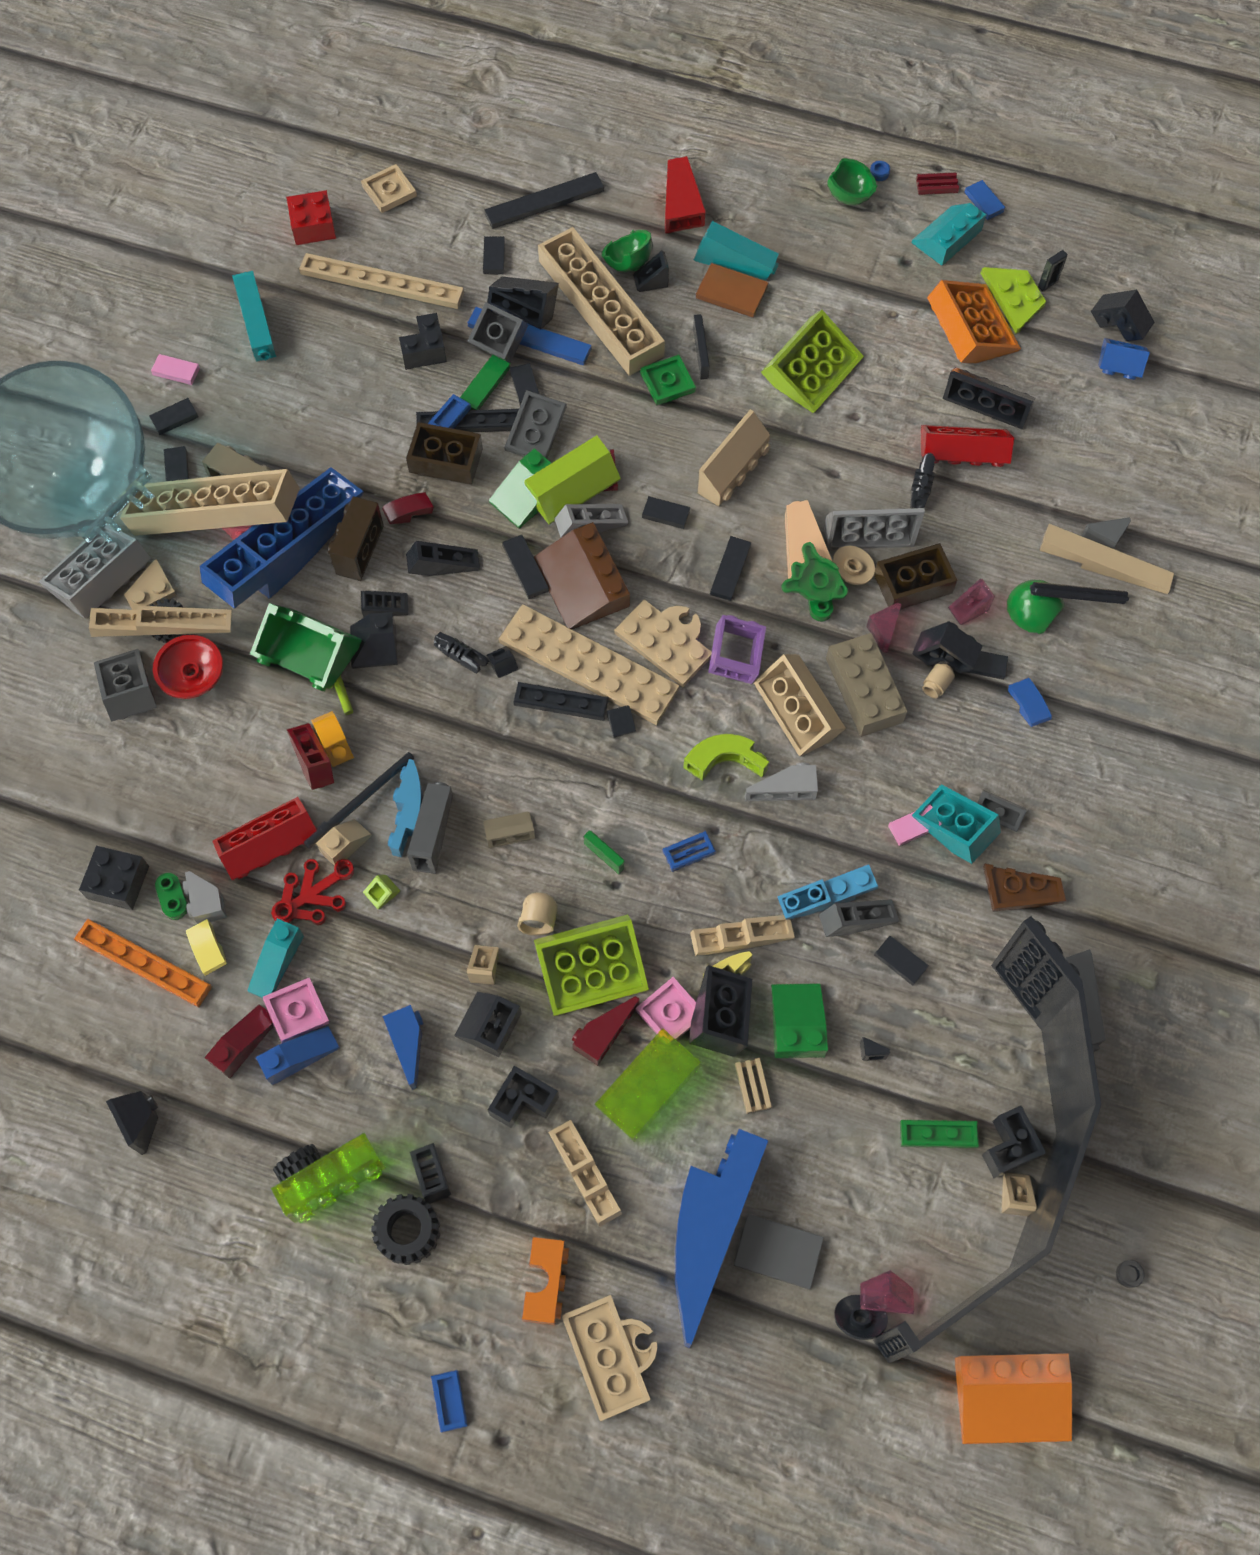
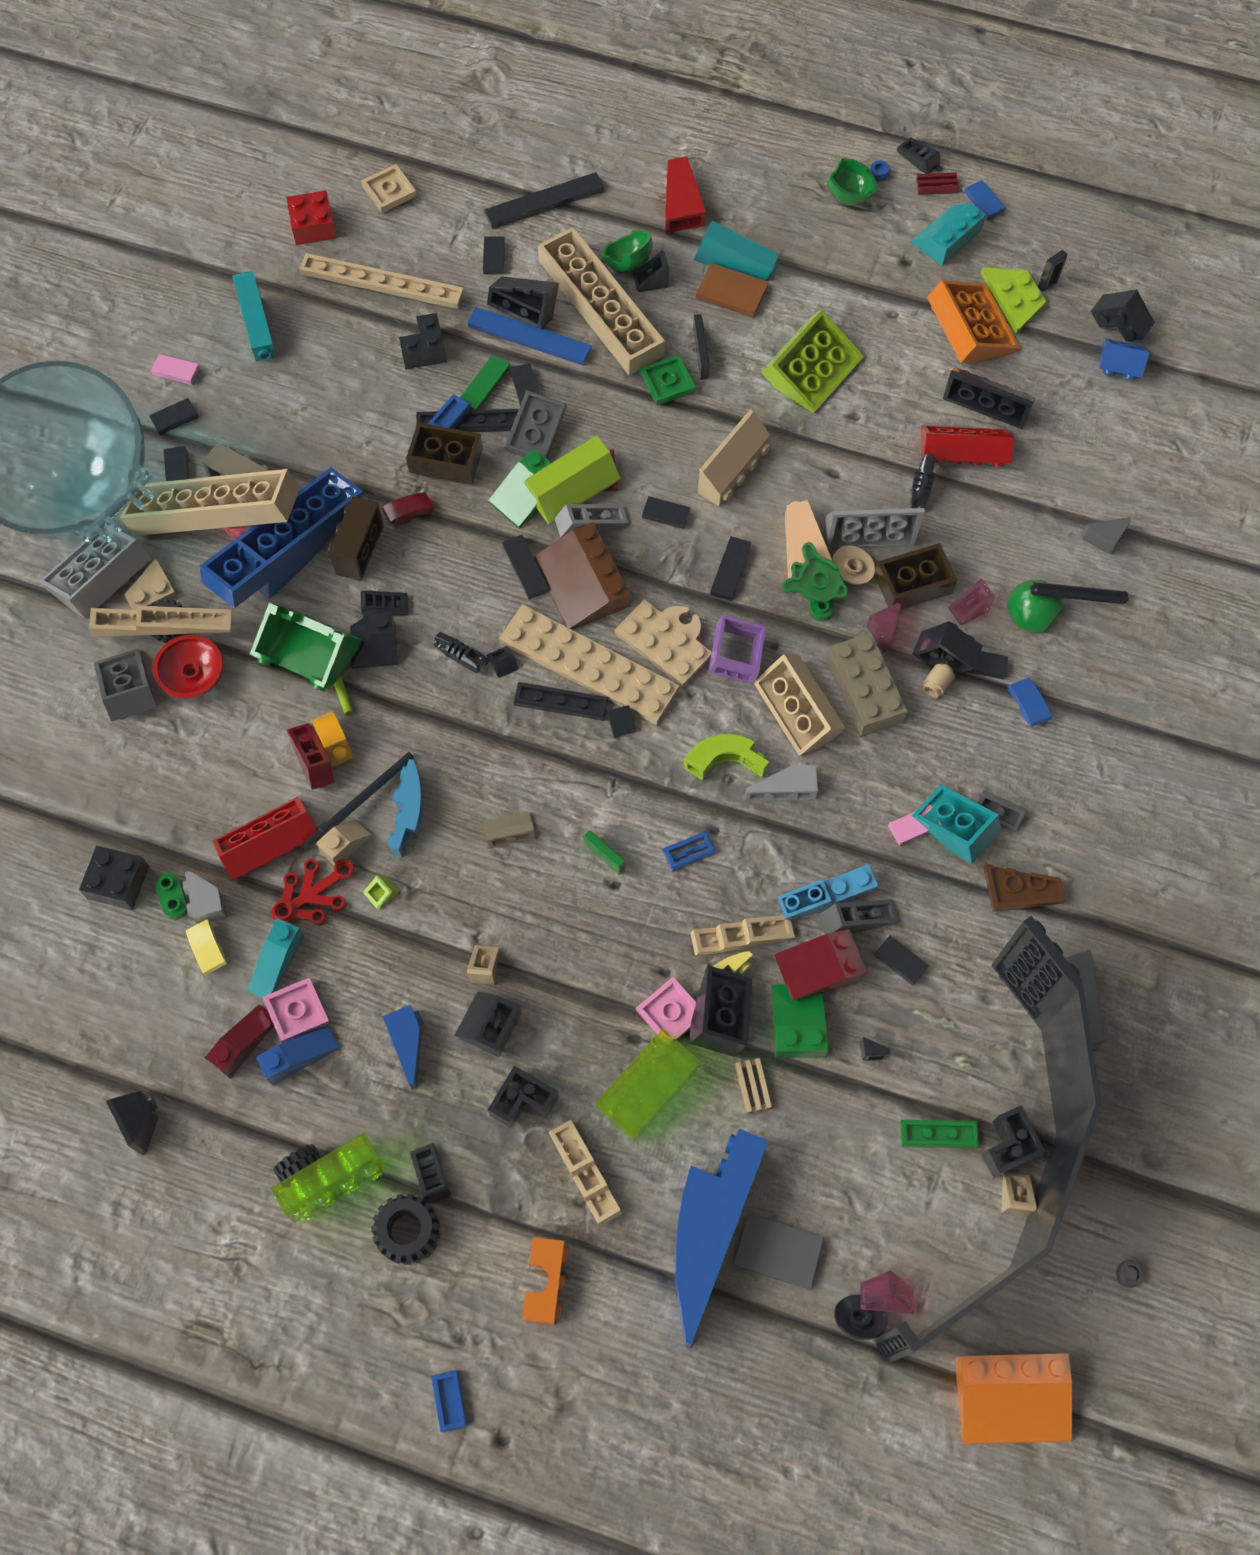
(143, 963): orange tile -> none
(430, 828): dark grey slope -> none
(440, 559): black slope -> none
(497, 332): dark grey brick -> none
(539, 908): tan helmet -> none
(591, 964): lime slope -> none
(600, 1034): dark red slope -> none
(609, 1356): tan plate -> none
(821, 964): none -> dark red slope
(931, 156): none -> black slope
(1105, 560): tan slope -> none

